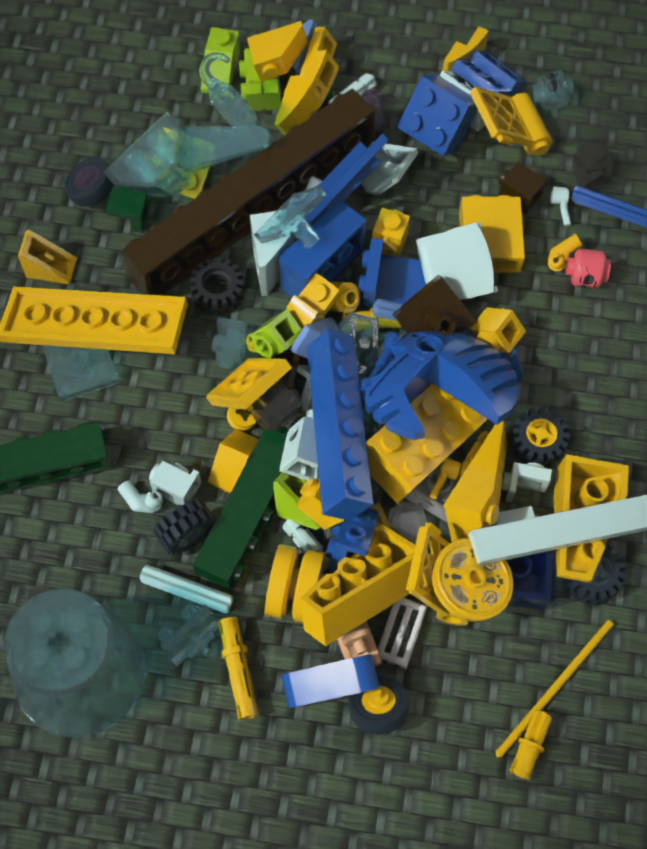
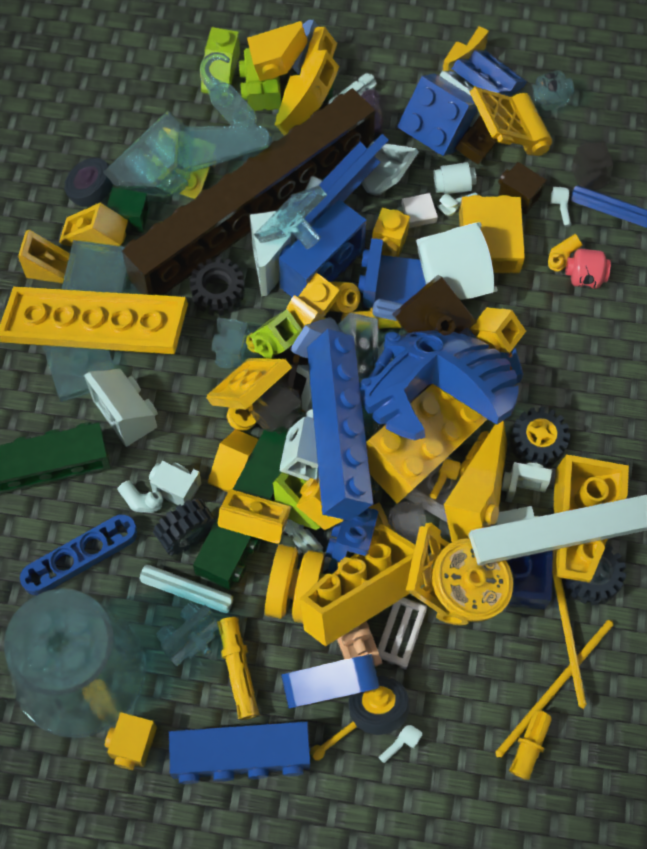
(76, 549): none -> blue beam
(94, 225): none -> yellow slope
(95, 268): none -> clear light blue tile
(121, 404): none -> light aqua slope
(130, 741): none -> yellow brick
(239, 750): none -> blue brick
(253, 516): none -> yellow slope
(318, 752): none -> yellow hinge
(409, 735): none -> light aqua hand
(420, 210): none -> white tile
(450, 205): none -> light aqua hand
(454, 178): none -> light aqua brick
(476, 142): none -> dark brown bracket
(568, 636): none -> yellow axle

